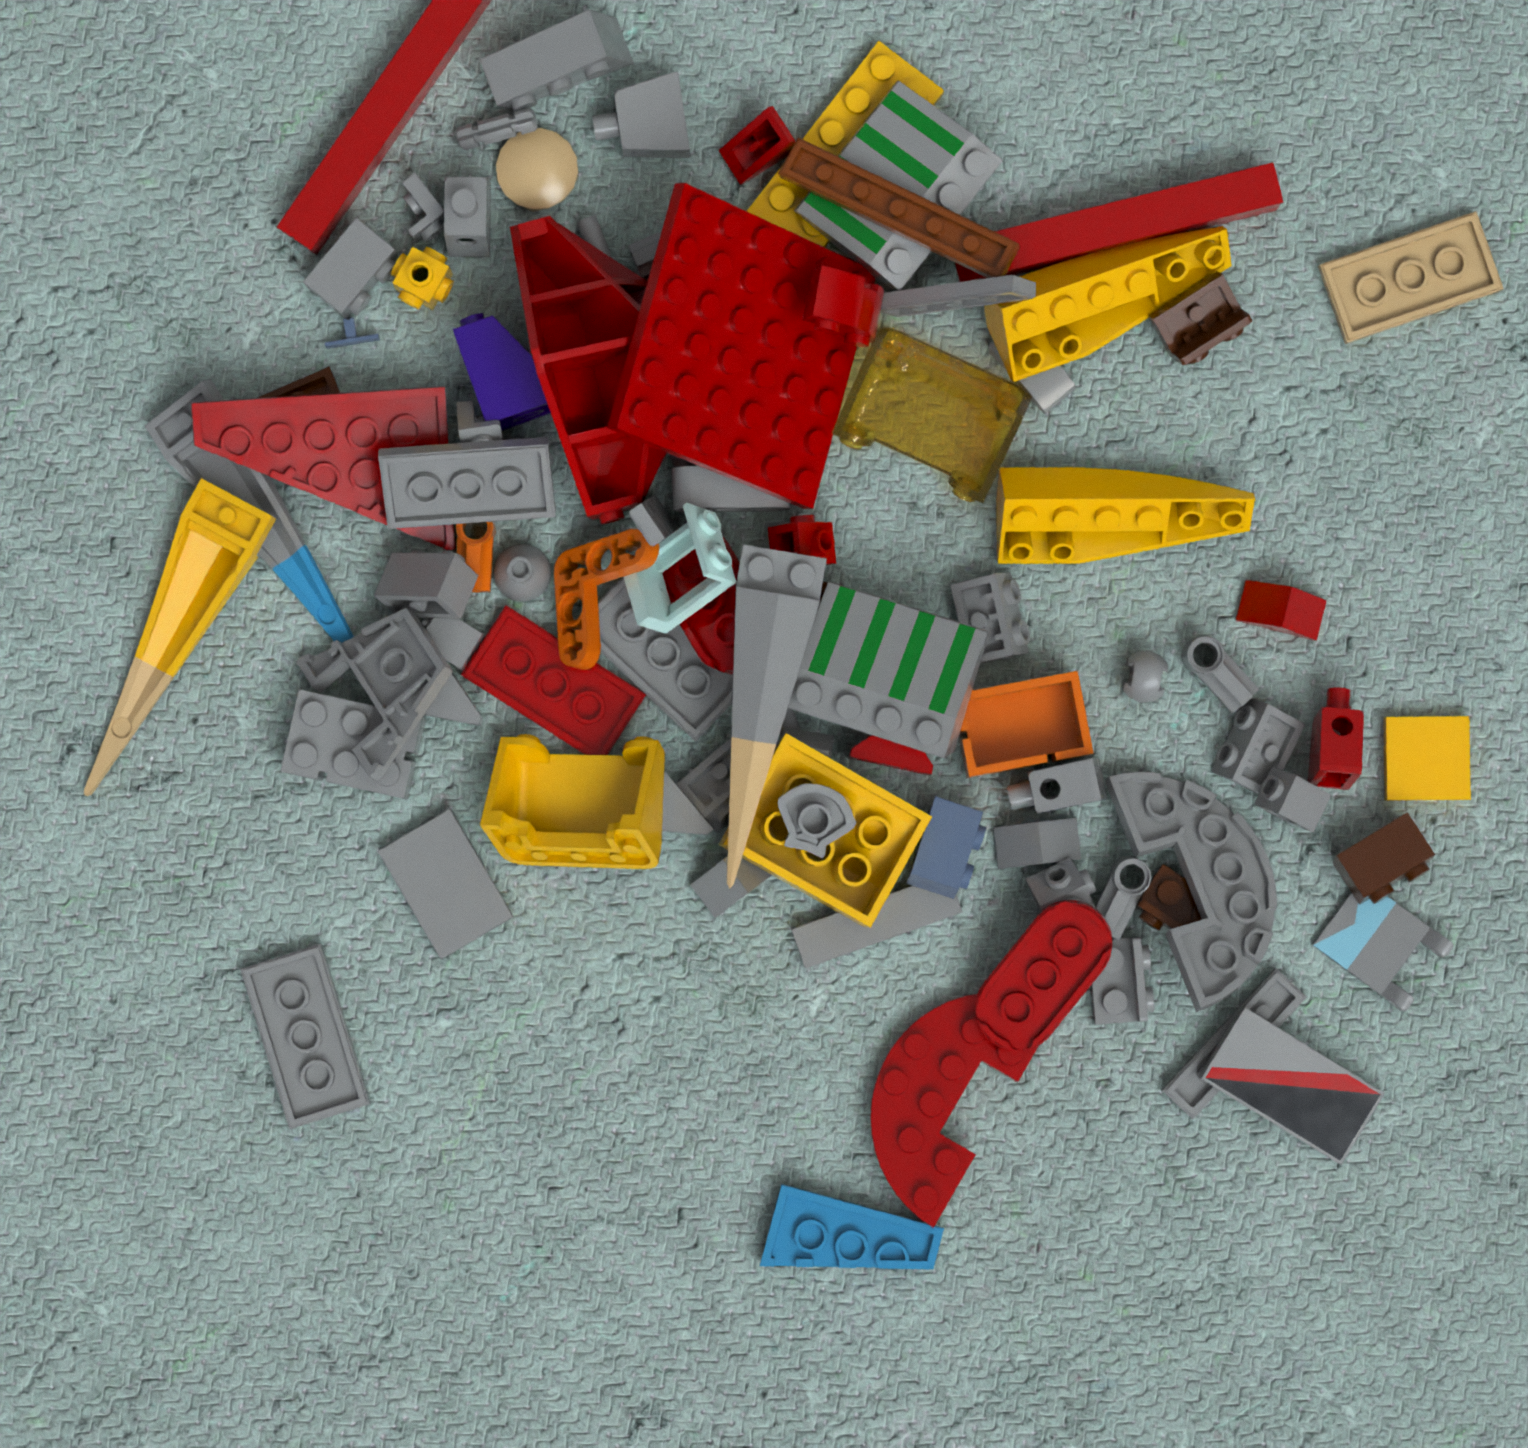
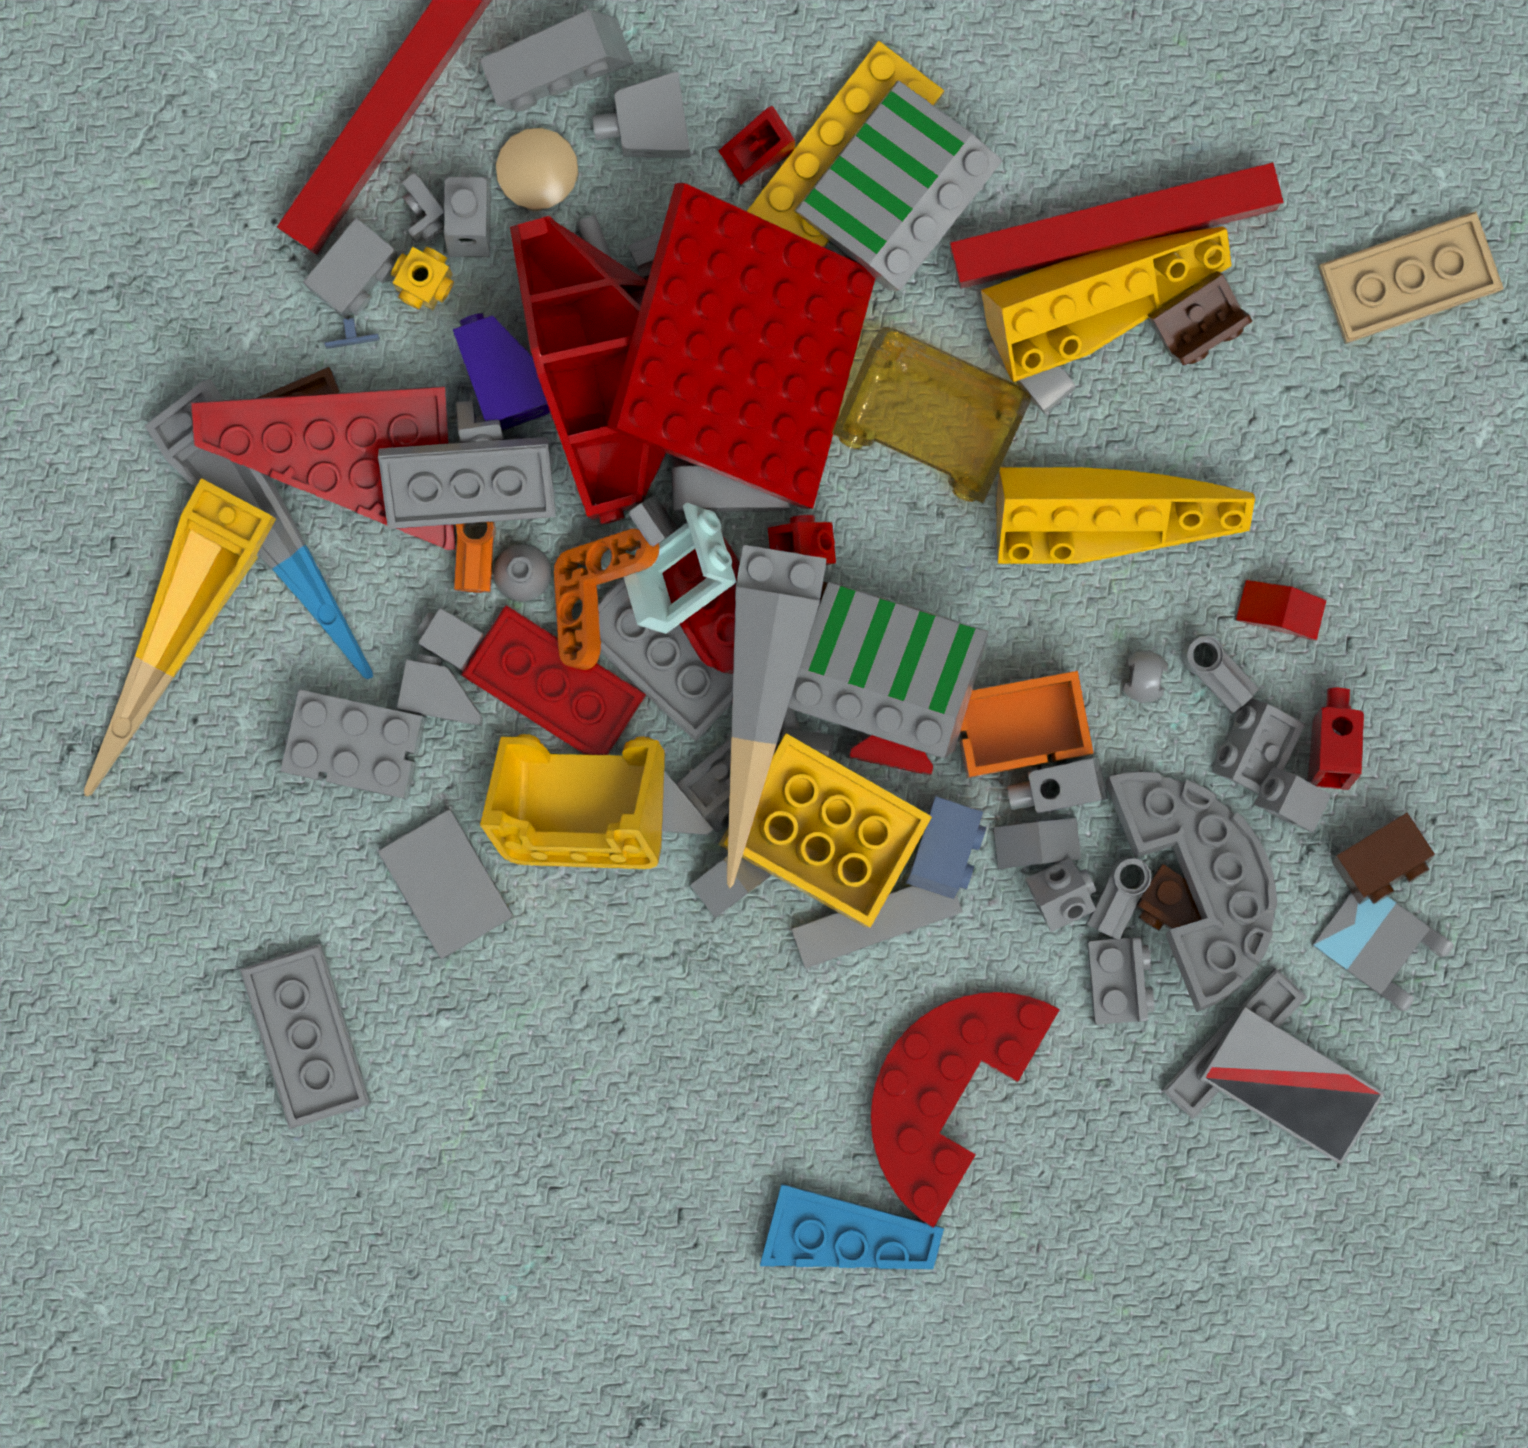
(398, 672): light grey wing -> none
(427, 584): light grey brick -> none
(496, 128): light grey axle -> none
(814, 817): light grey animal -> none
(843, 305): red brick -> none
(898, 210): dark orange tile -> none
(958, 295): light grey tile -> none
(993, 605): light grey bracket -> none
(1043, 975): red tile -> none
(1426, 758): yellow tile -> none

